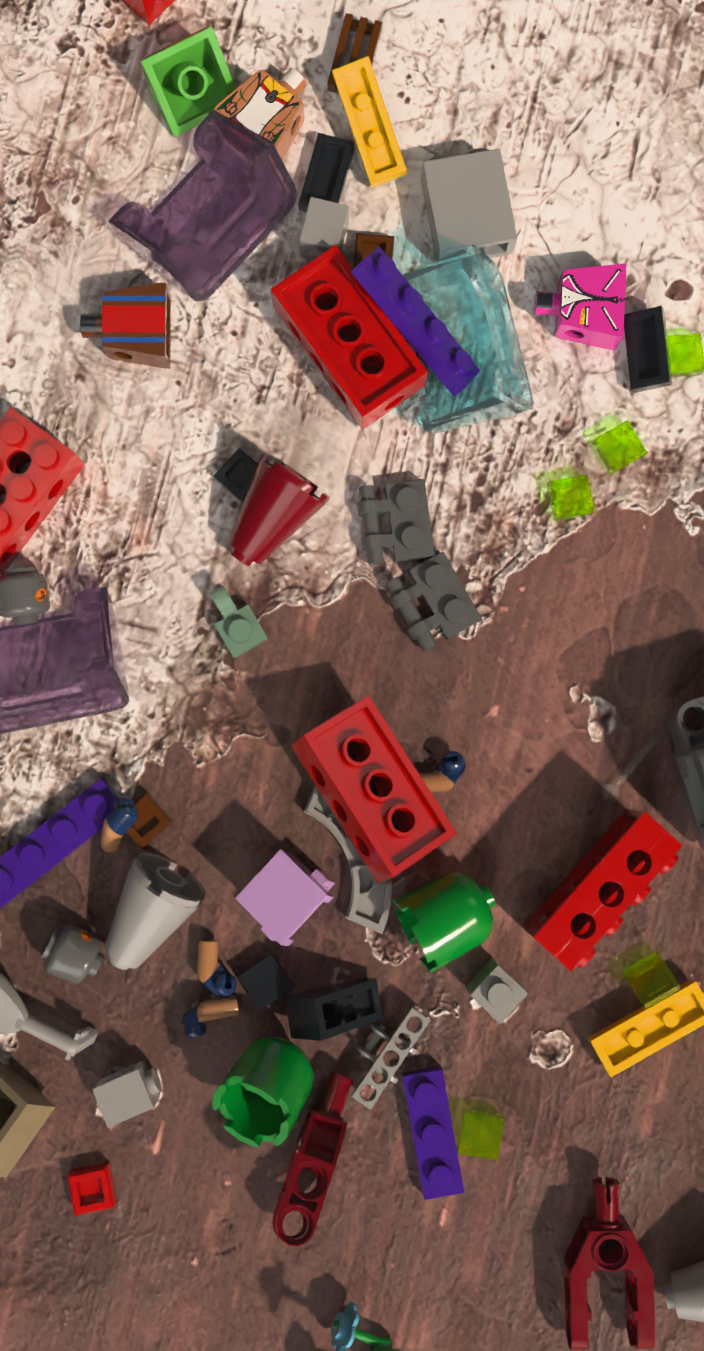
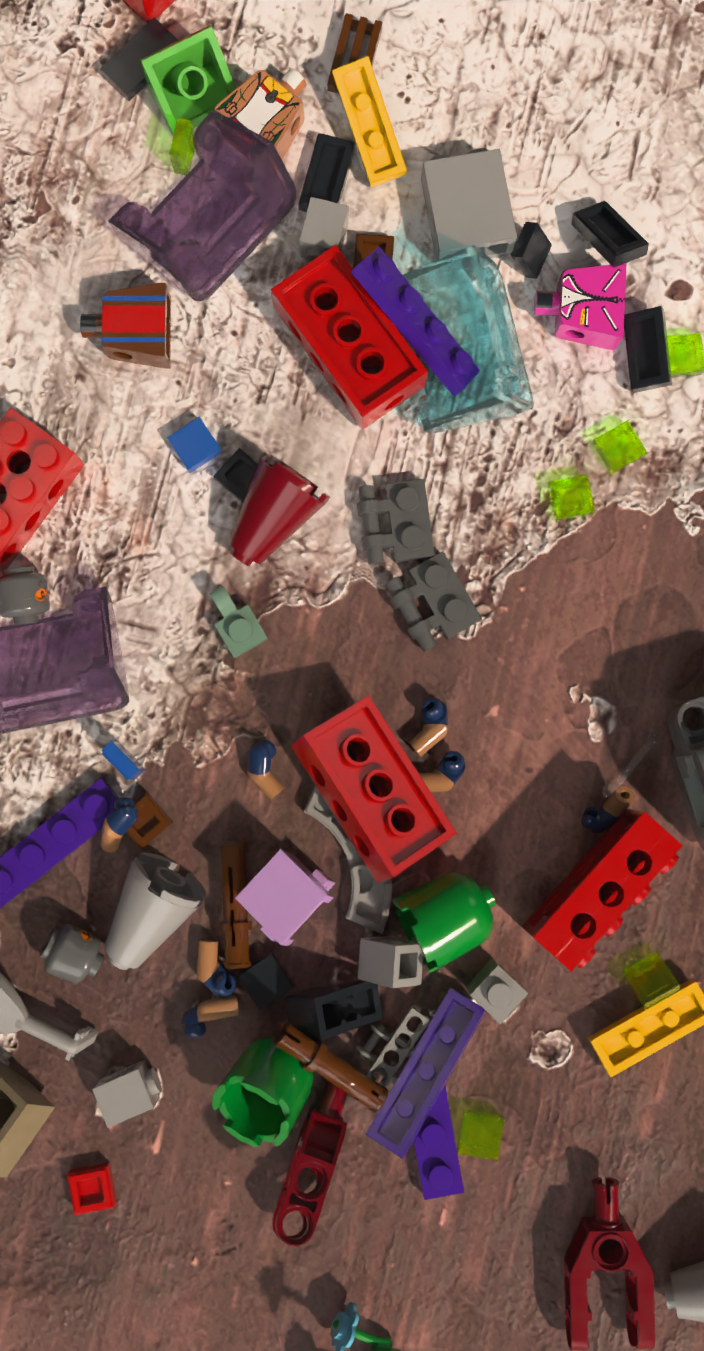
(122, 760): none -> blue tile
(125, 69): none -> black tile
(182, 146): none -> clear neon green tile
(194, 445): none -> blue tile
(235, 915): none -> reddish brown pin
(259, 768): none -> arm
(316, 1057): none -> reddish brown pin
(390, 961): none -> light grey brick
(426, 1073): none -> dark purple plate
(434, 726): none -> arm
(531, 250): none -> black tile
(609, 234): none -> black tile
(609, 812): none -> arm

